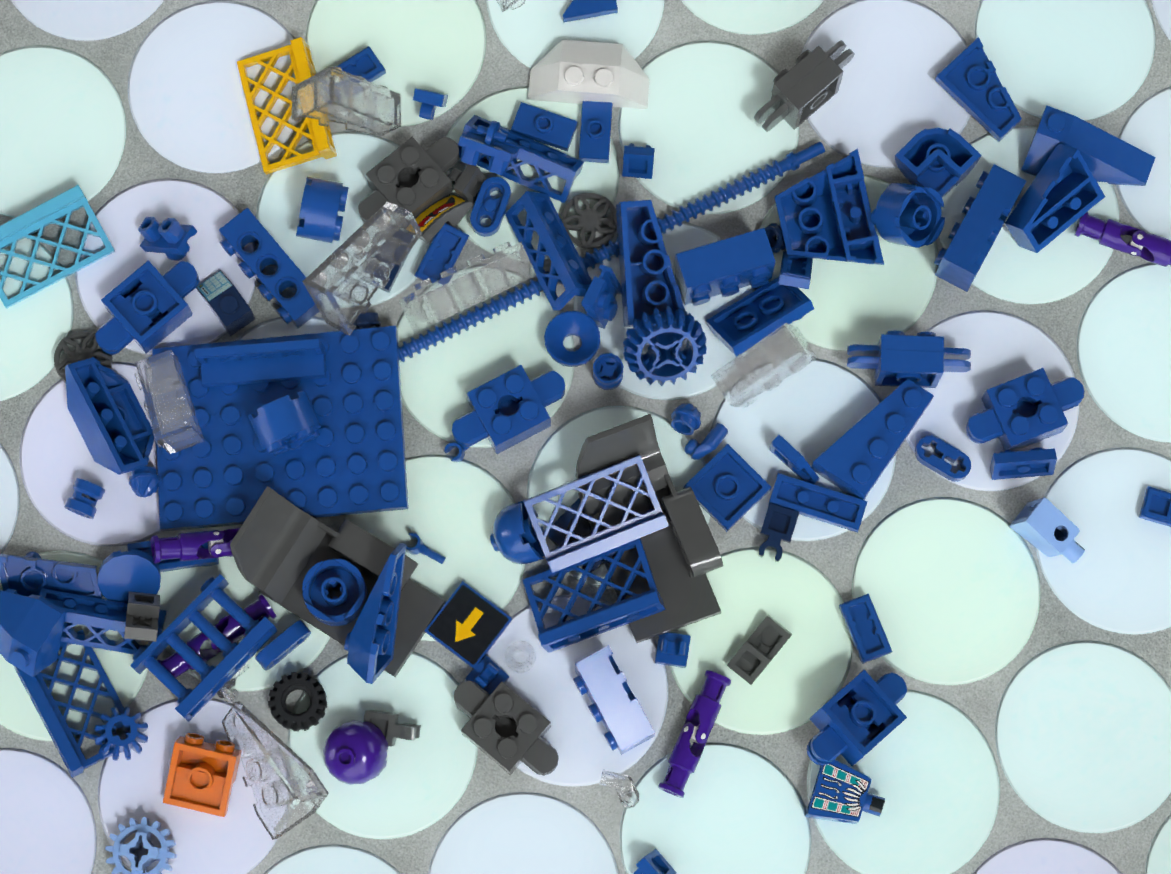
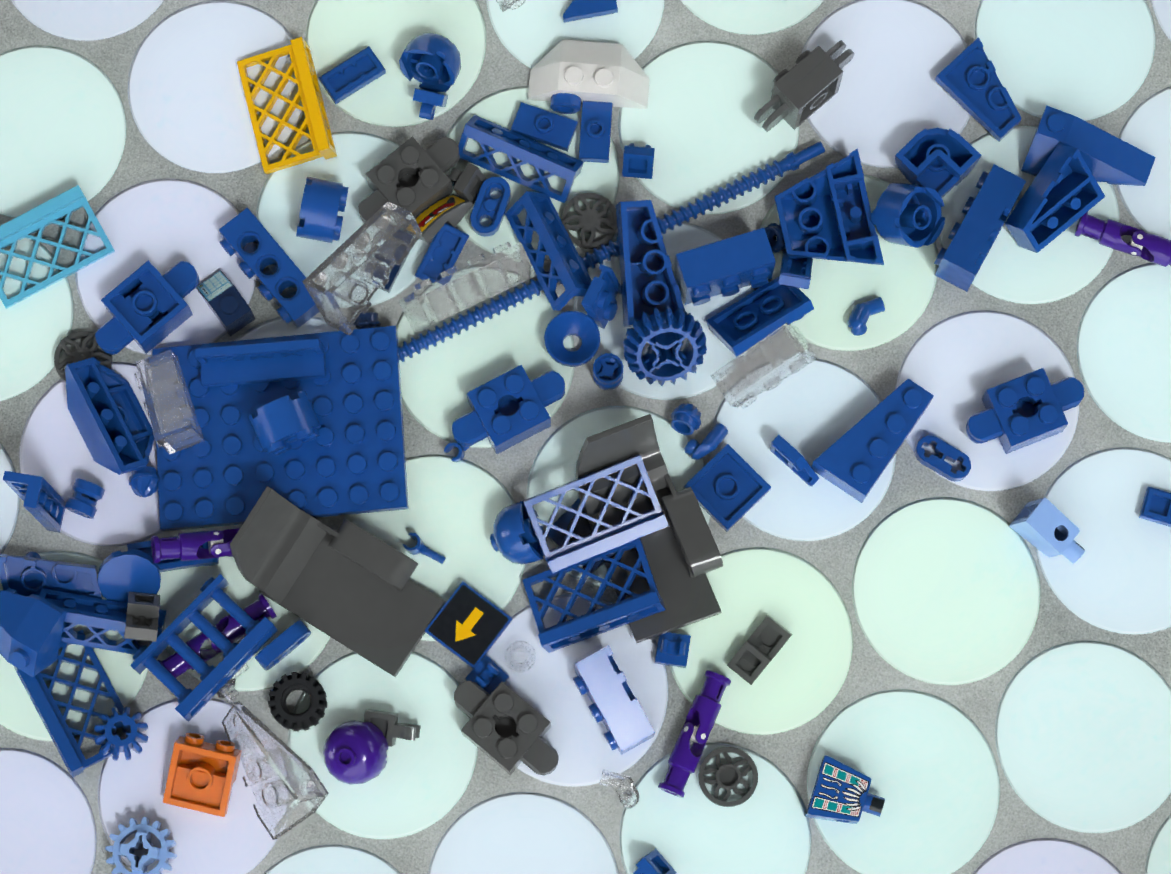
(38, 498): none -> blue fence
(166, 237): blue hips -> none
(331, 575): blue brick -> none
(348, 101): clear wedge -> none
(374, 633): blue wedge -> none
(432, 61): none -> blue cylinder
(474, 145): blue hips -> none
(565, 103): none -> blue tile
(728, 777): none -> dark grey wheel
(779, 527): dark blue plate -> none
(818, 502): blue plate -> none
(857, 718): blue brick -> none
(861, 313): none -> blue arm
(865, 628): blue plate -> none
(909, 357): blue brick -> none
(1022, 464): blue plate -> none

